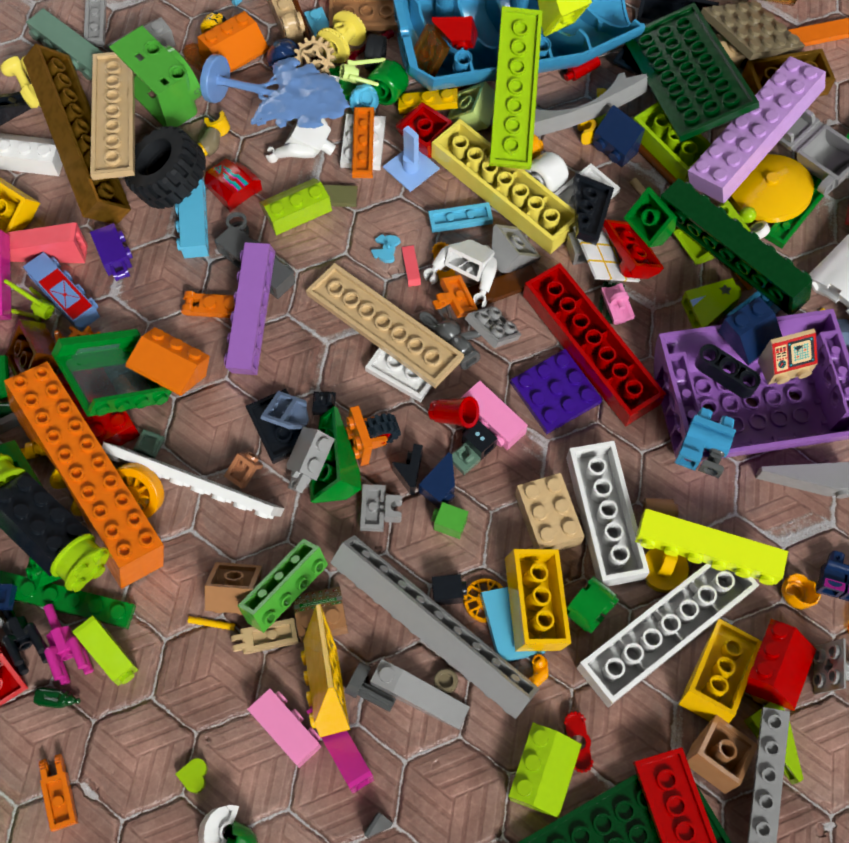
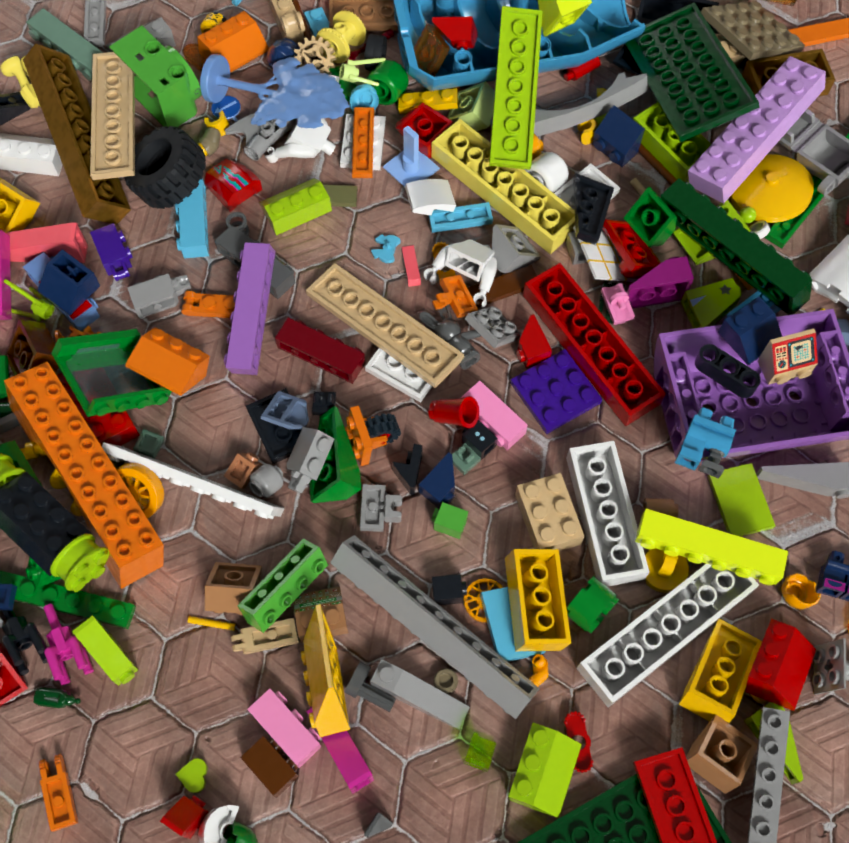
(67, 282): none -> dark blue slope
(157, 294): none -> light grey hinge
(185, 816): none -> red slope
(230, 107): none -> blue piece
(258, 137): none -> light grey pin
(266, 480): none -> light grey head
(270, 766): none -> reddish brown brick
(320, 350): none -> dark red brick
(430, 195): none -> white slope
(480, 753): none -> clear neon green panel
(533, 345): none -> red slope
(662, 284): none -> magenta slope
(741, 501): none -> lime tile

